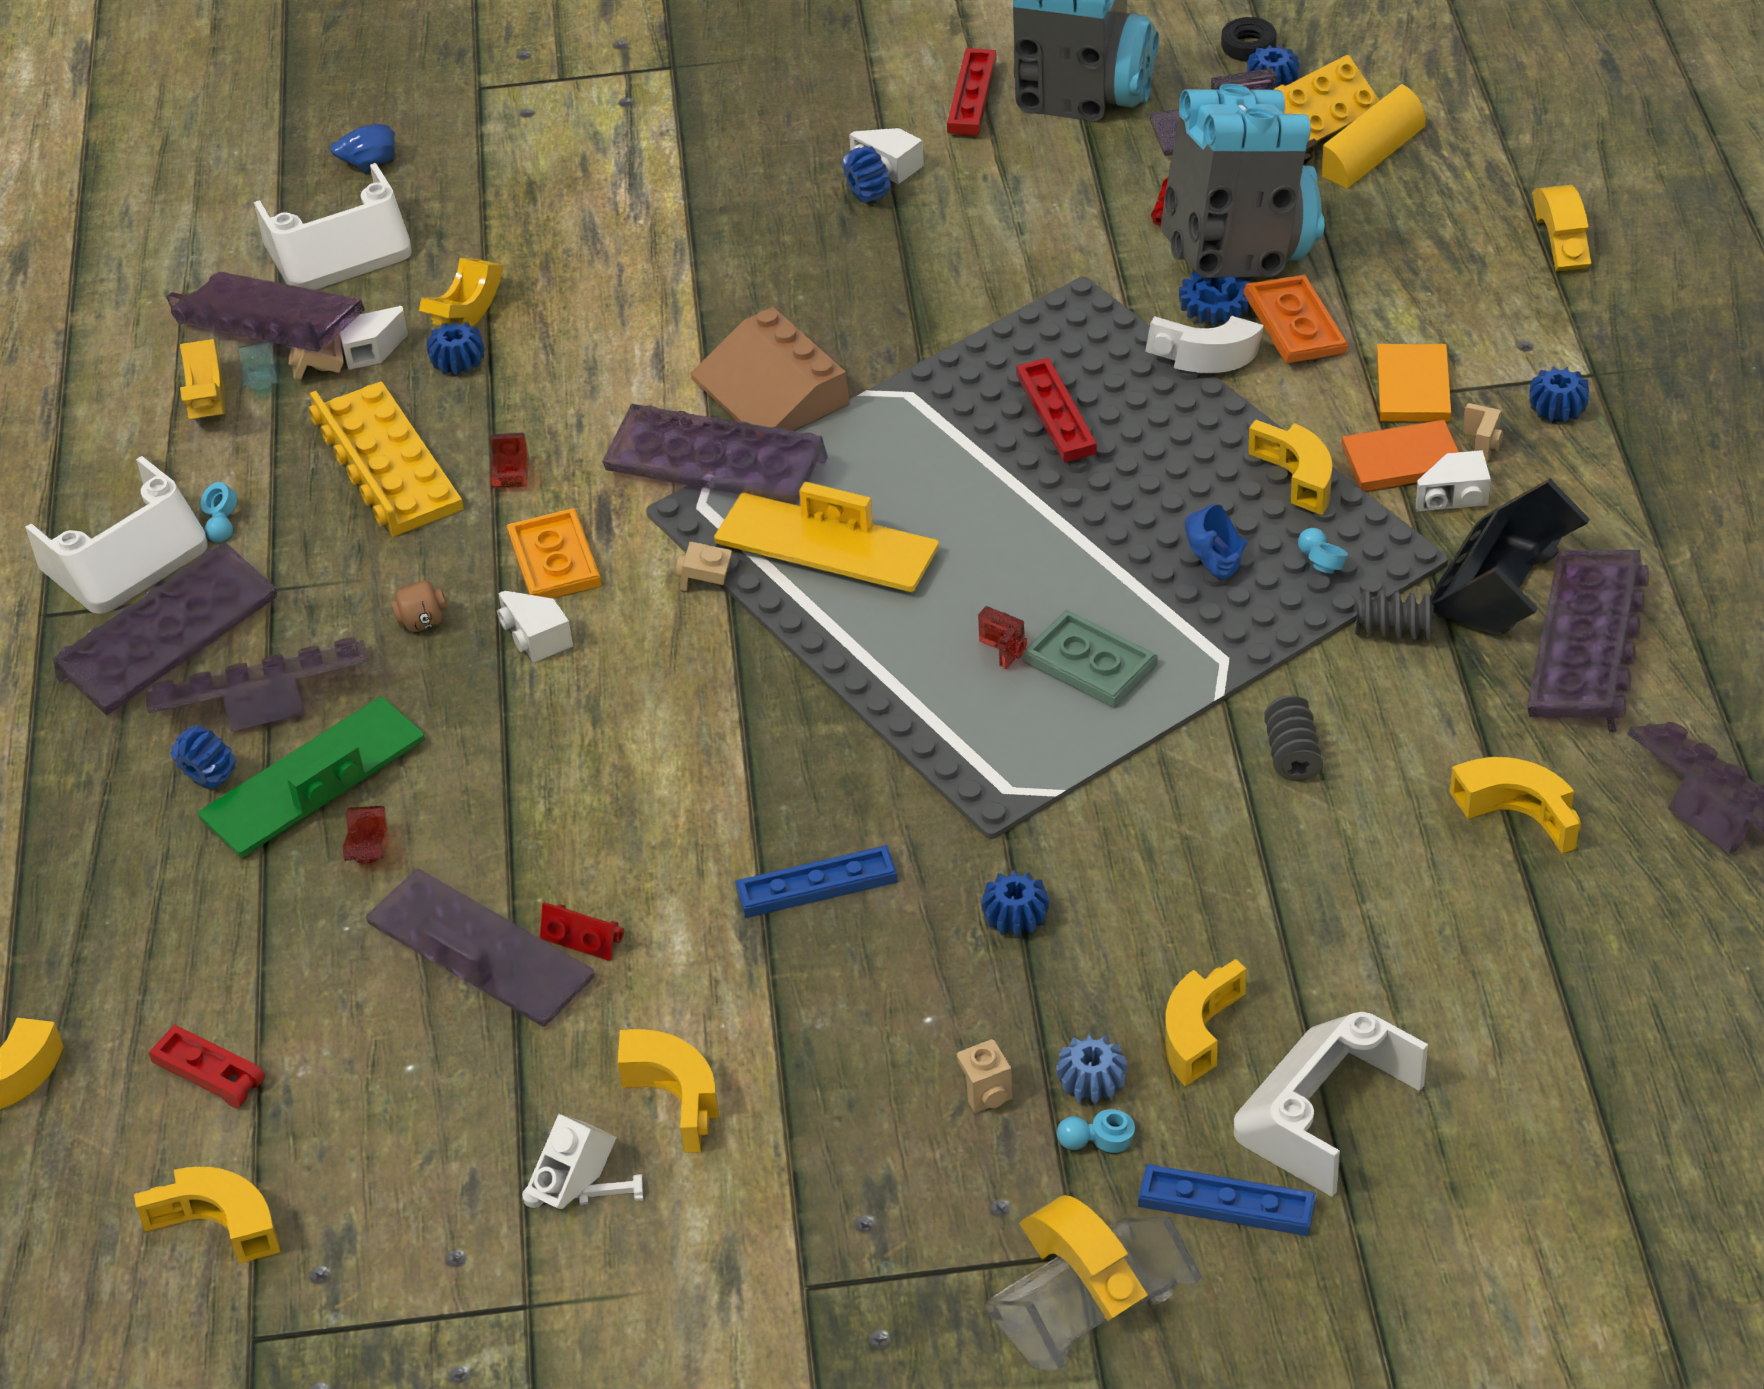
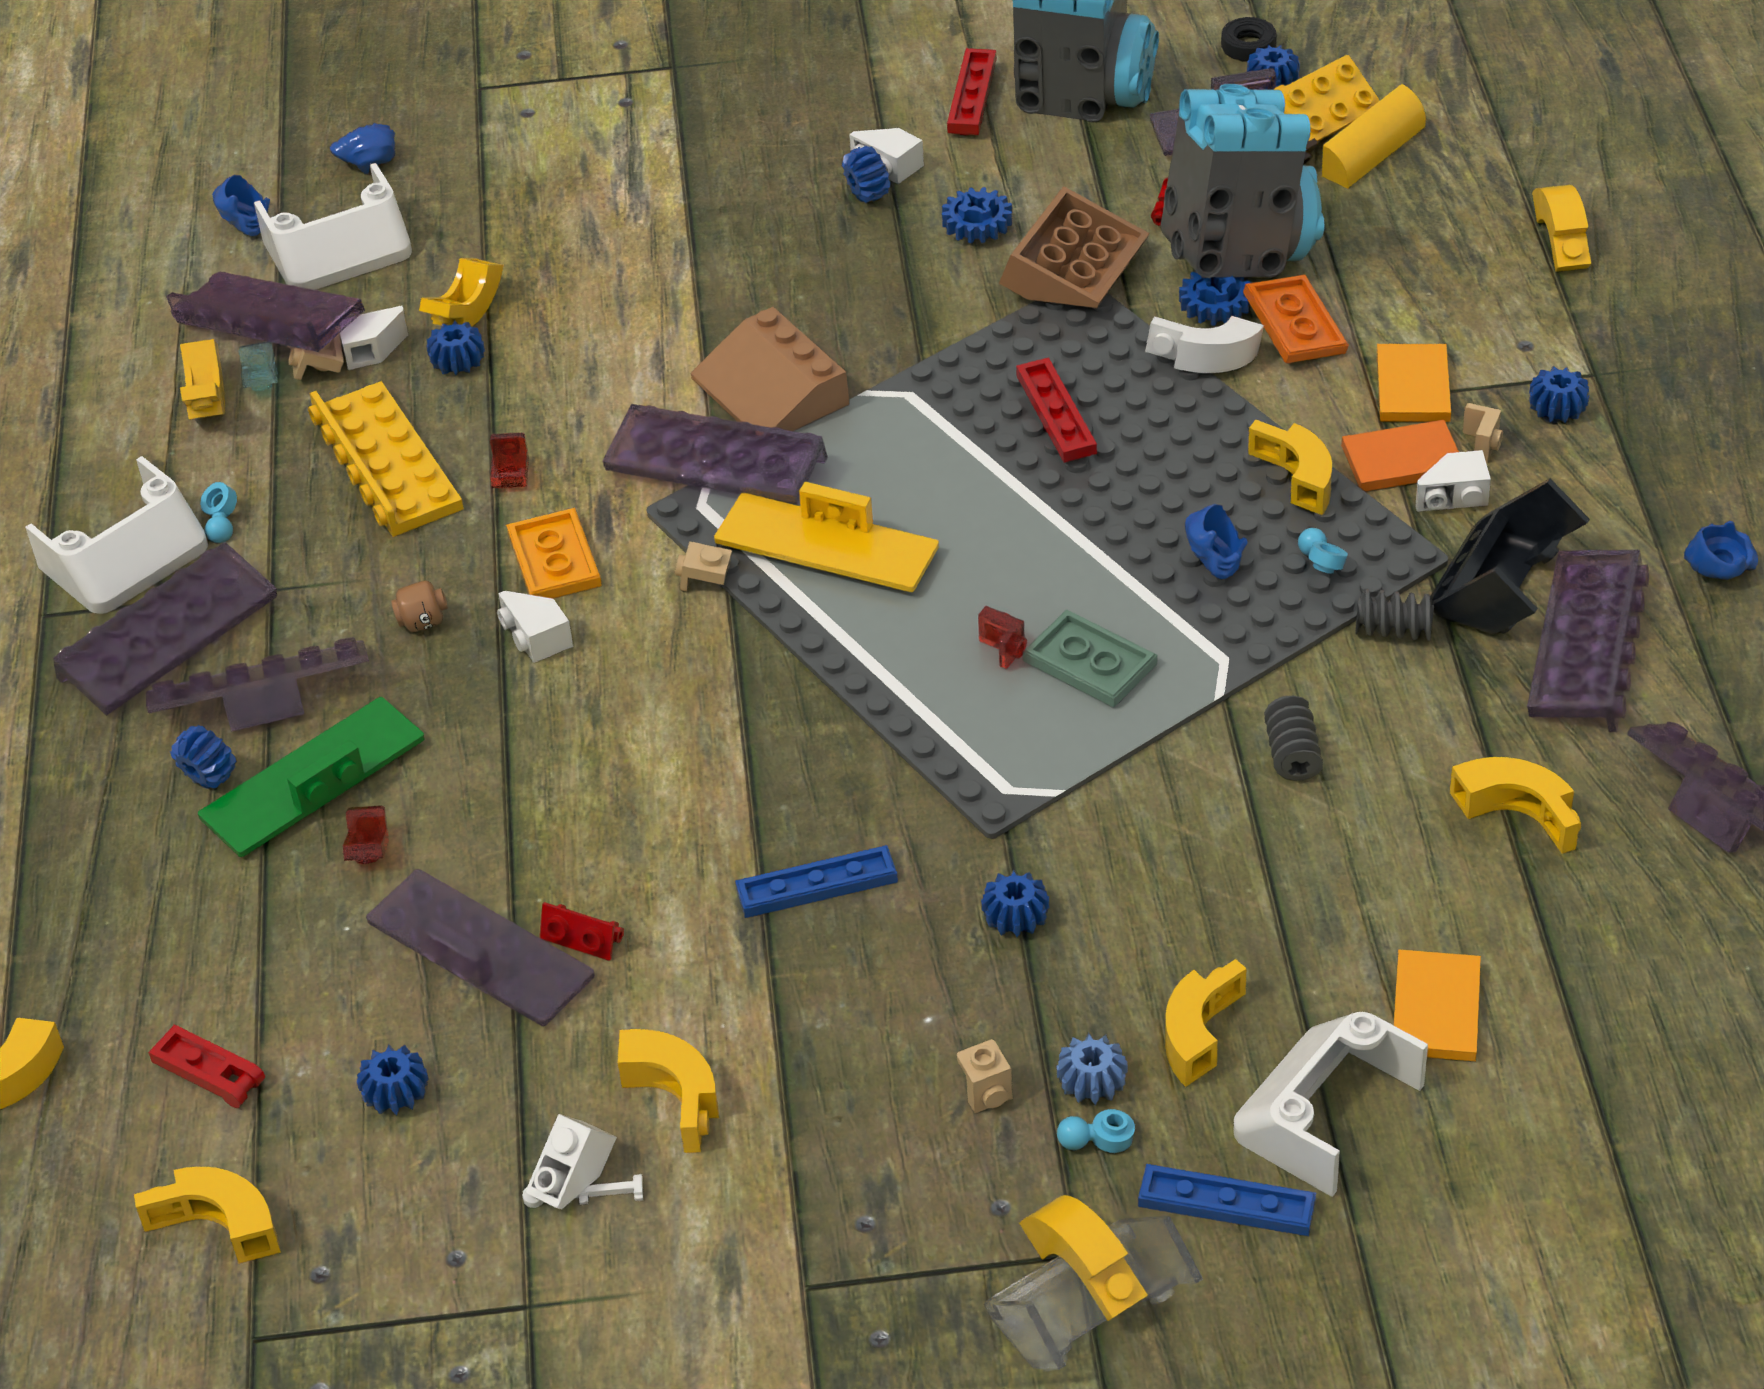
(236, 204): none -> blue hair
(392, 1079): none -> blue gear
(977, 215): none -> blue gear
(1072, 253): none -> medium nougat slope
(1439, 1001): none -> light orange tile
(1721, 552): none -> blue hair

